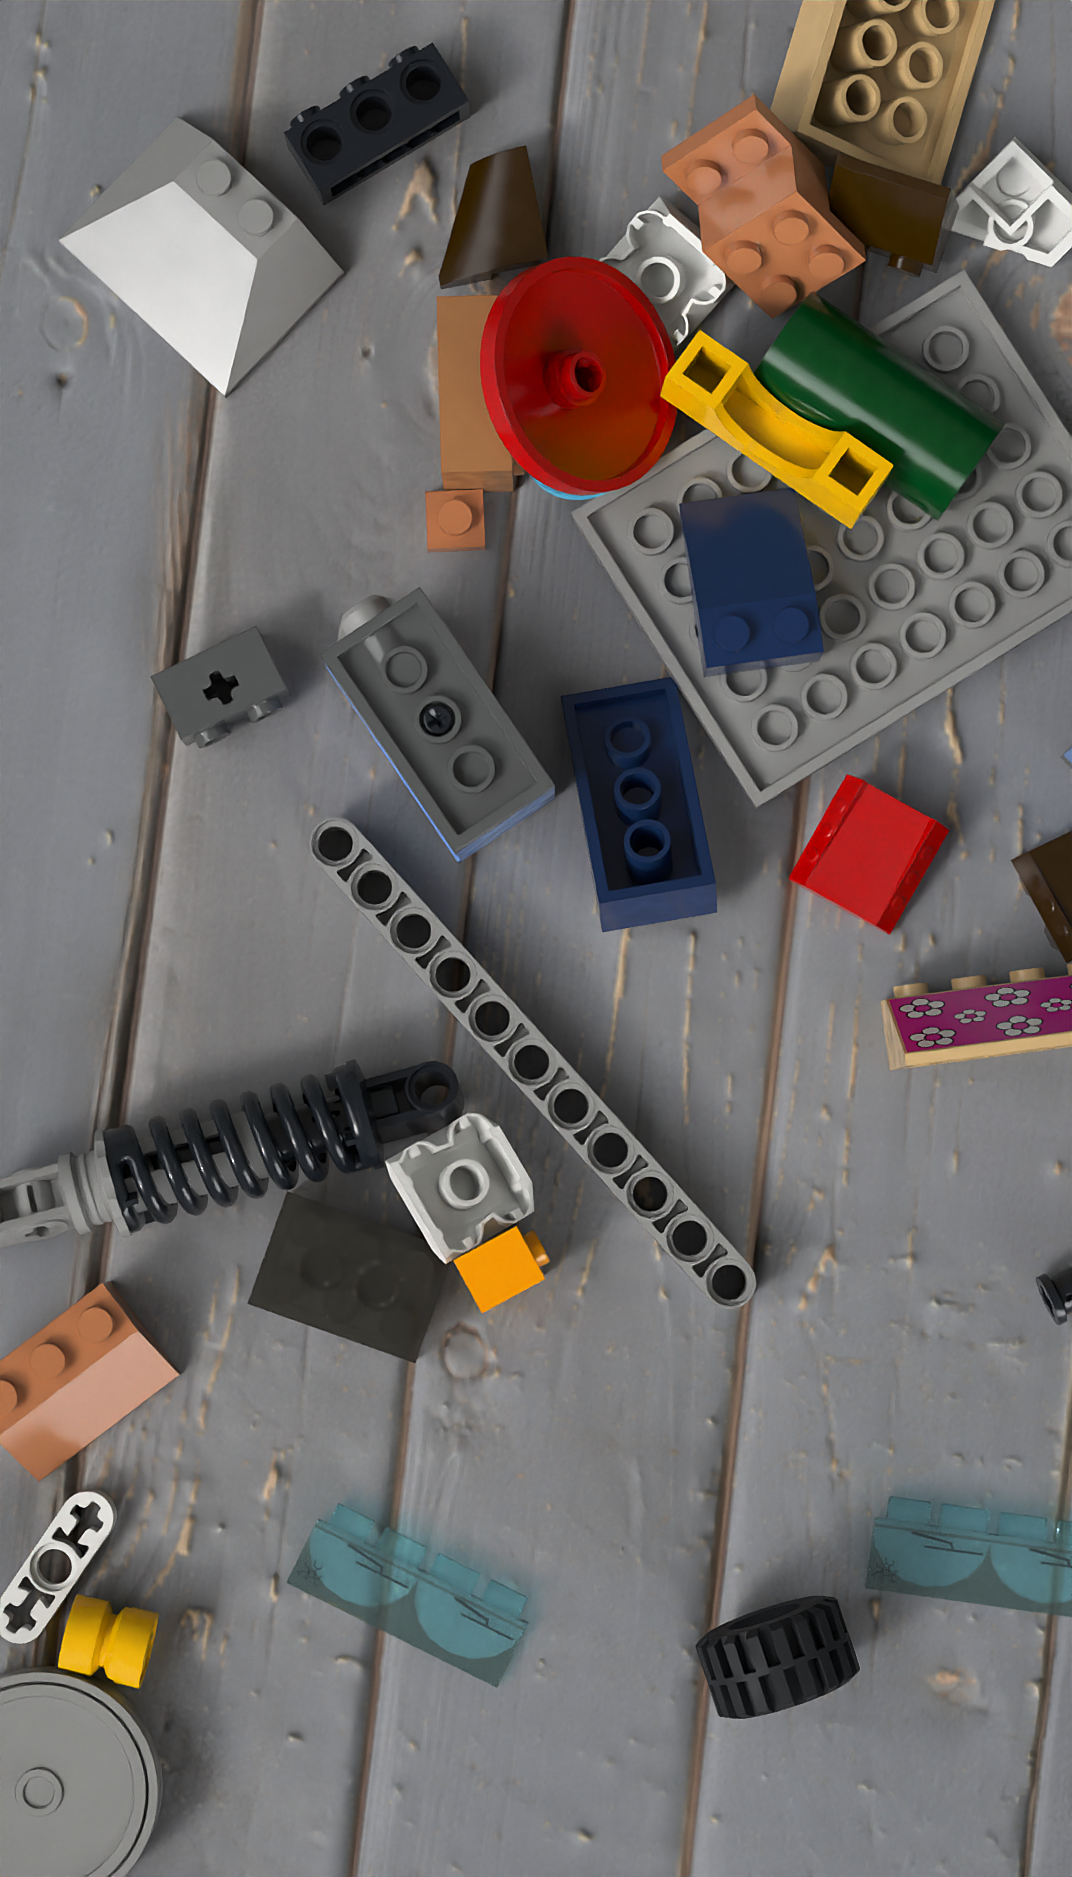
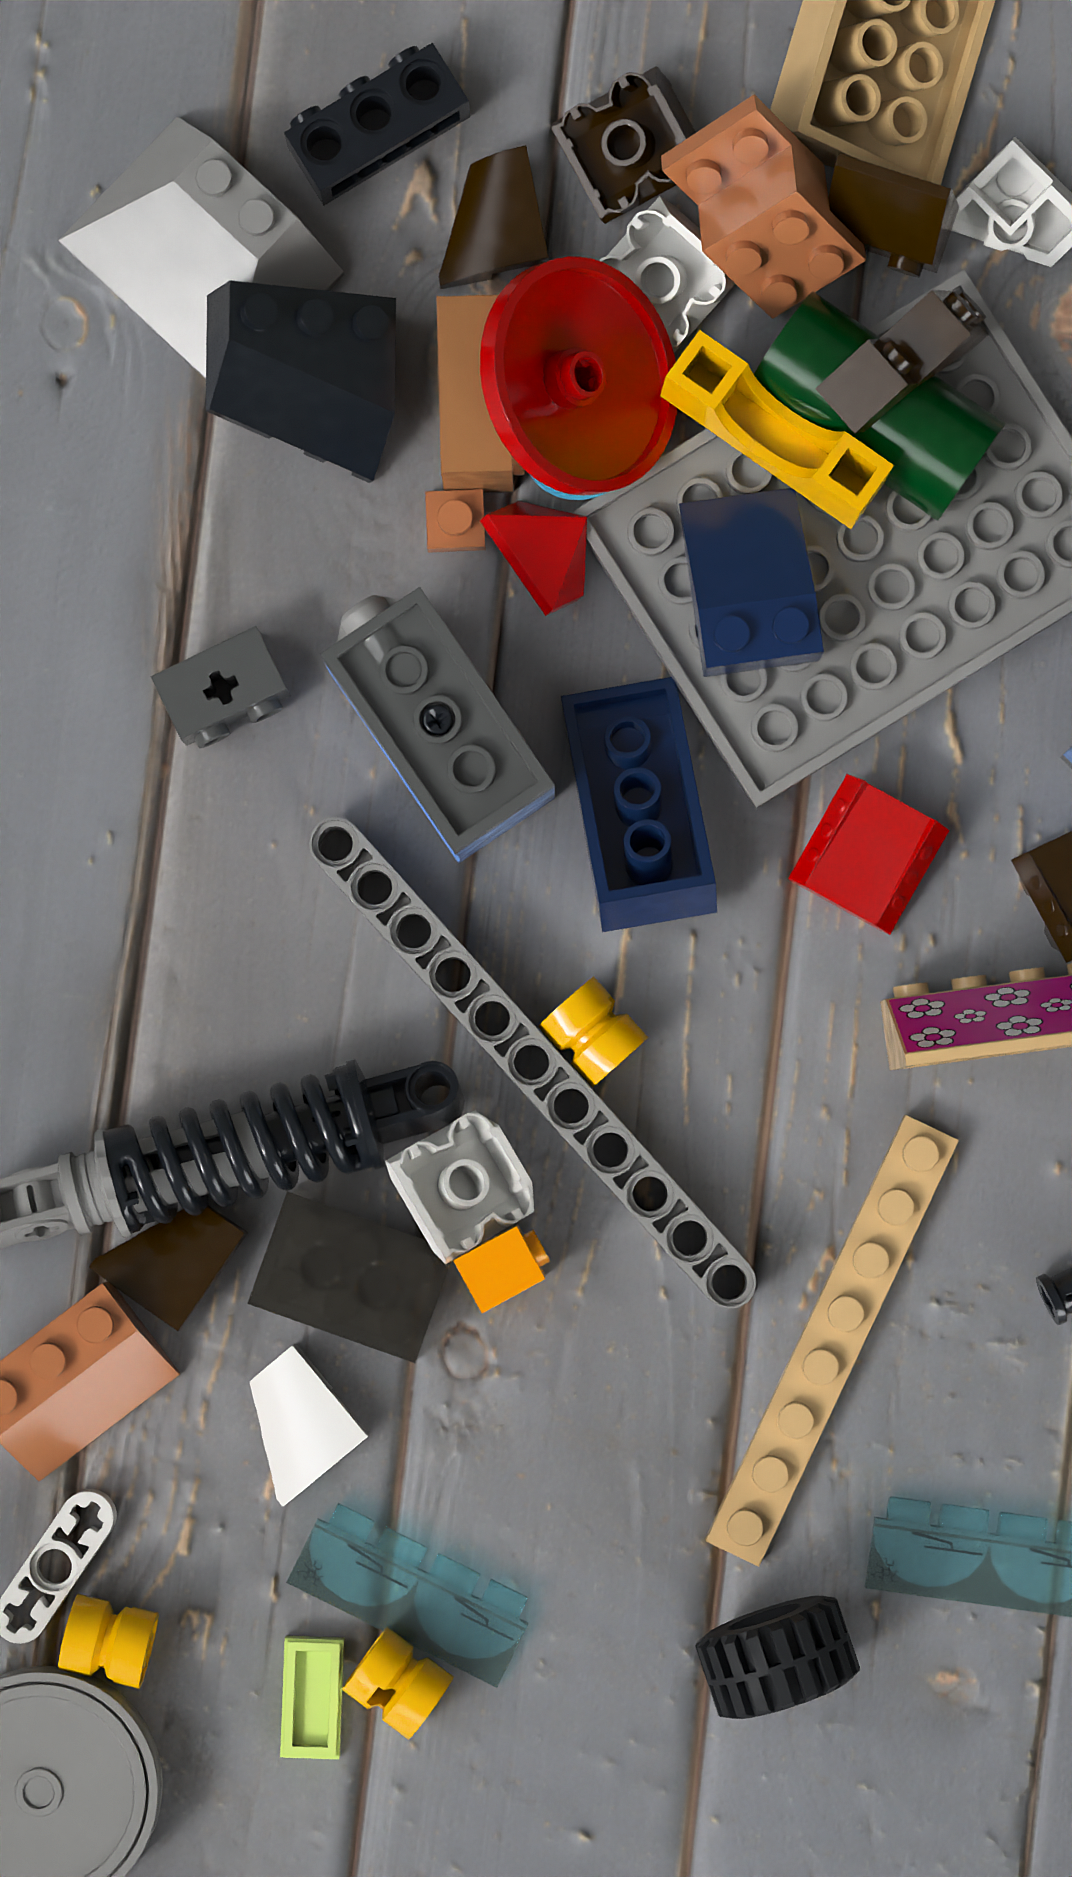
(172, 1263): none -> dark brown slope
(301, 1423): none -> white slope
(304, 369): none -> black wedge
(312, 1697): none -> yellowish green tile
(398, 1683): none -> yellow wheel
(543, 549): none -> red slope
(593, 1031): none -> yellow wheel
(620, 141): none -> dark brown slope
(831, 1340): none -> tan plate
(908, 354): none -> dark brown arch

